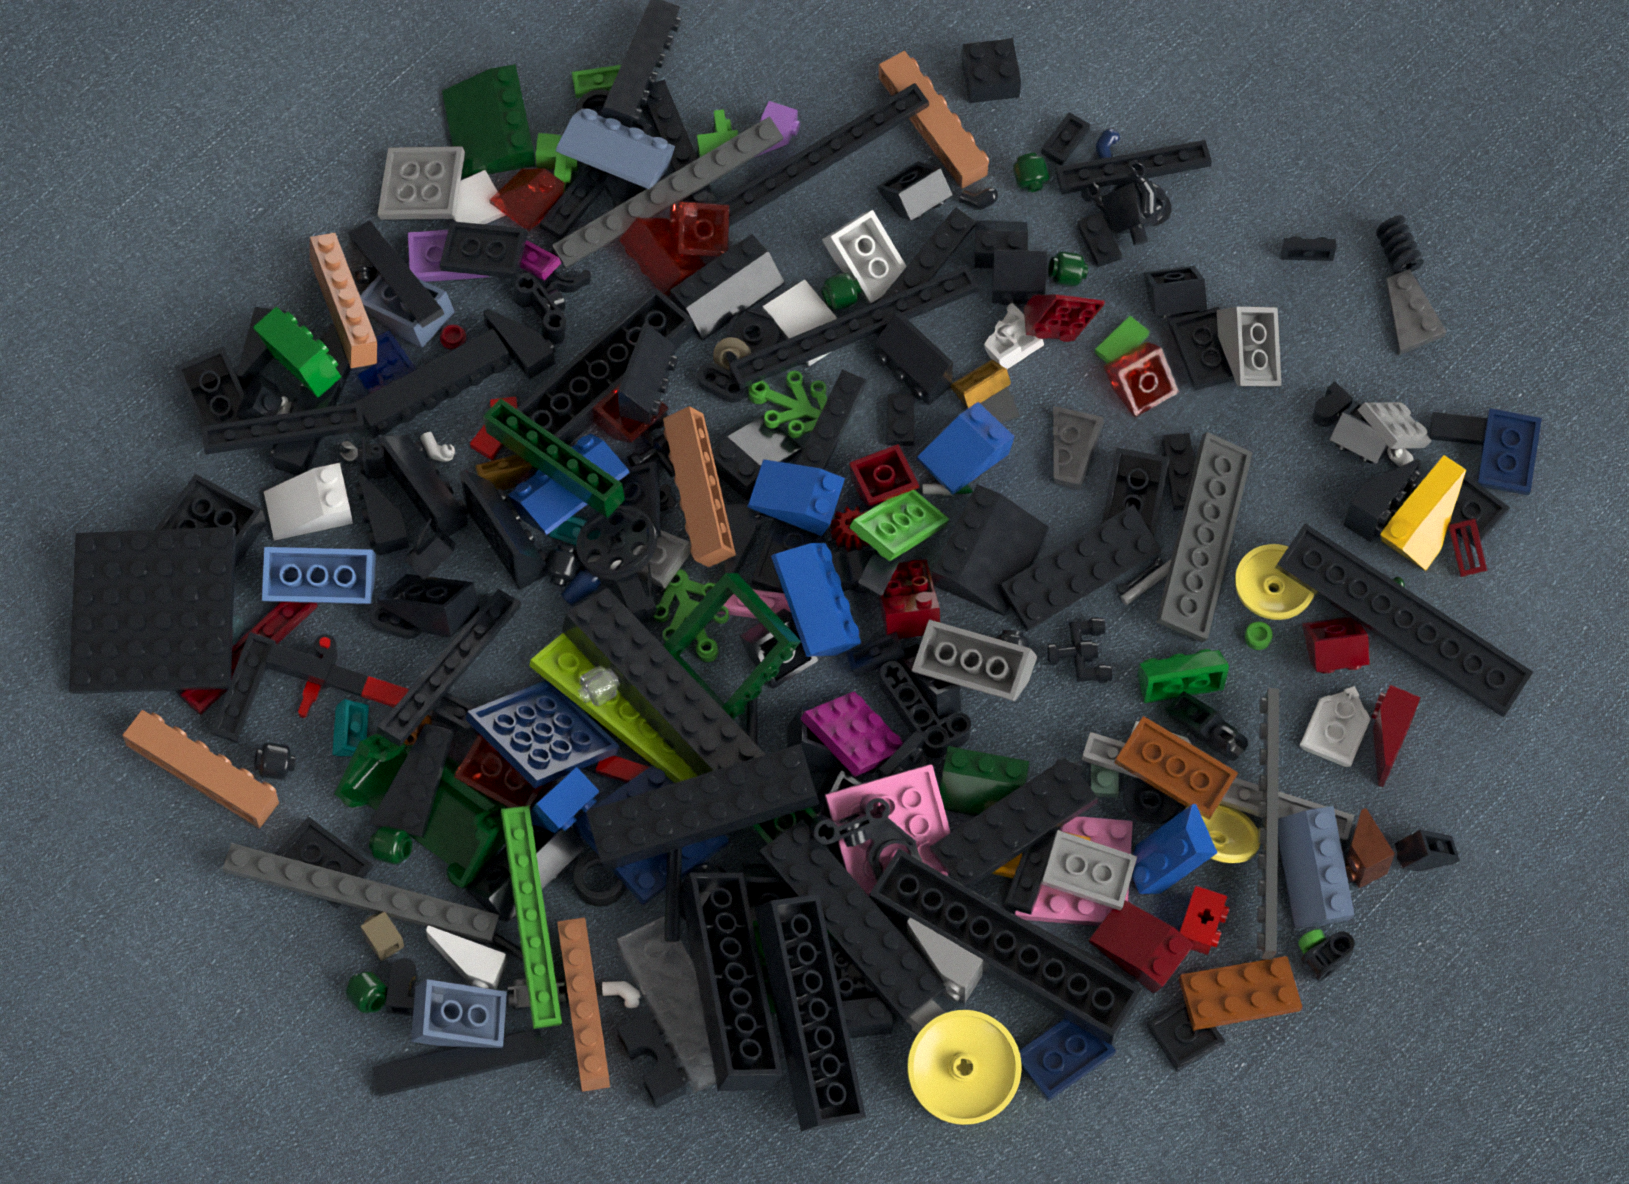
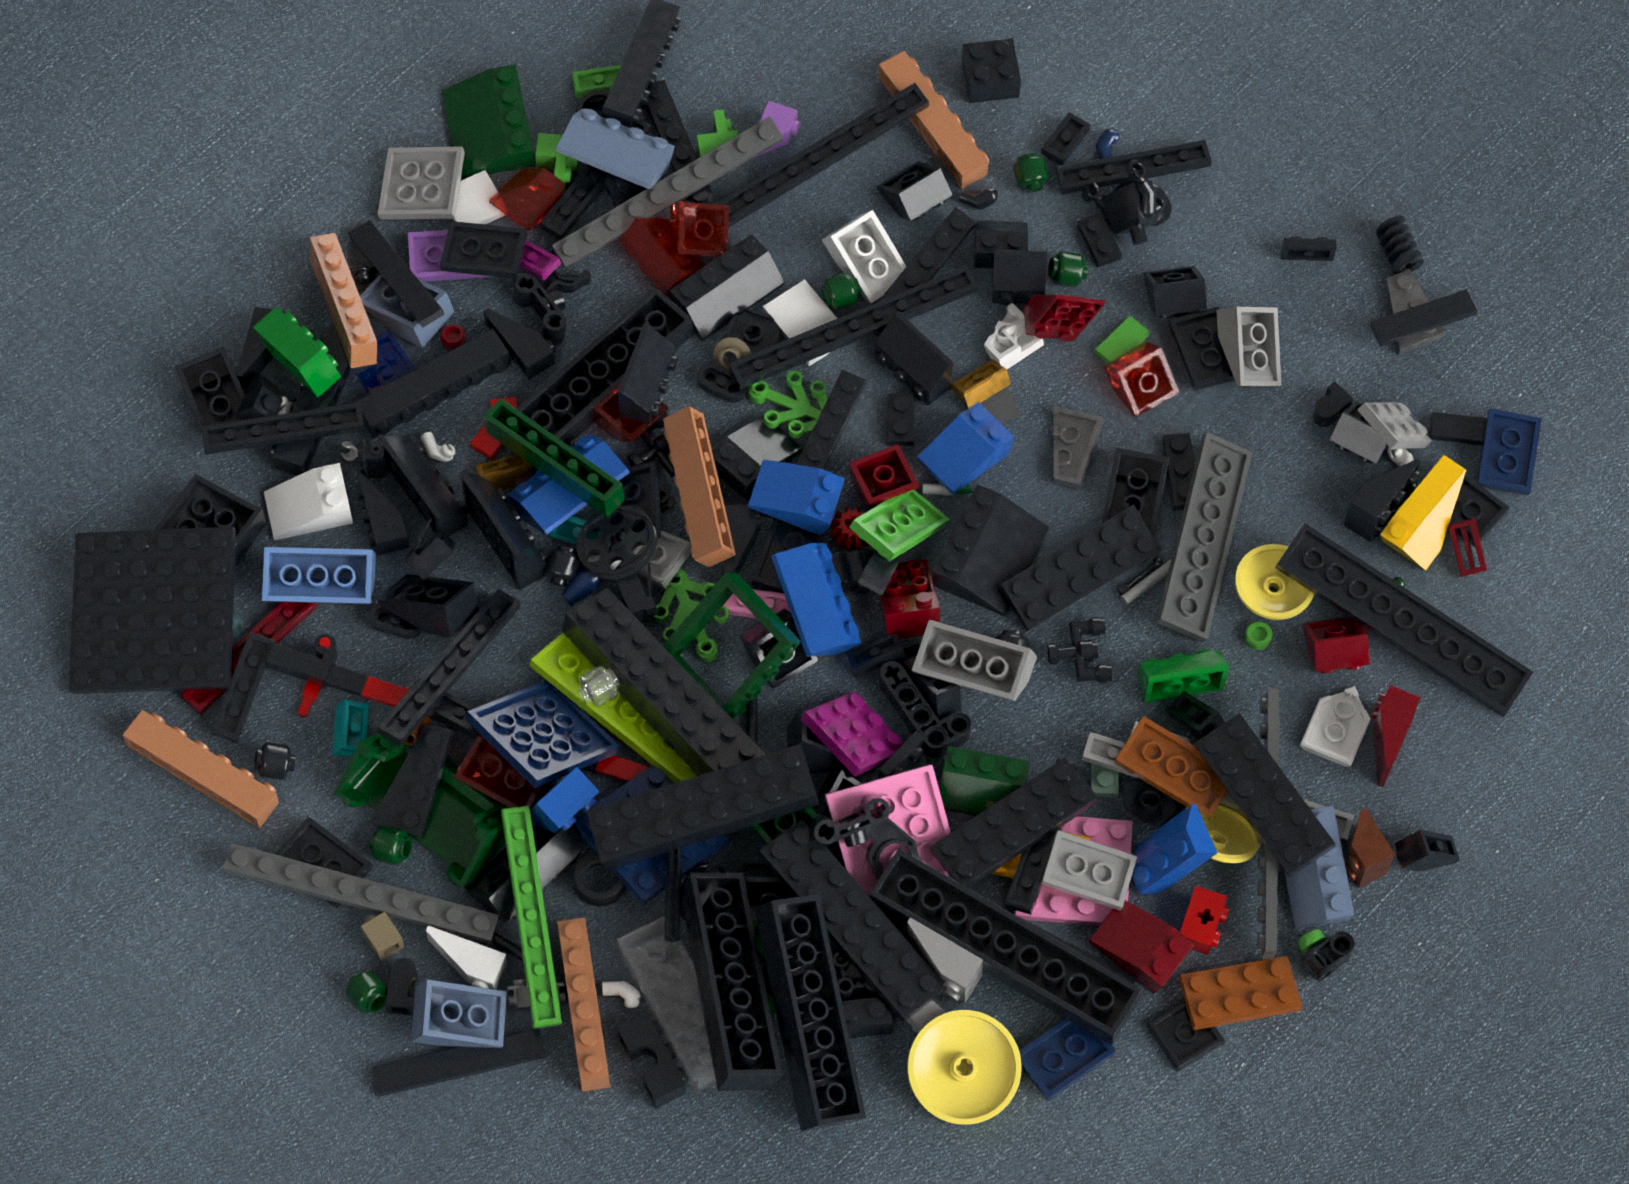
(1264, 795): none -> black plate
(1423, 318): none -> black tile

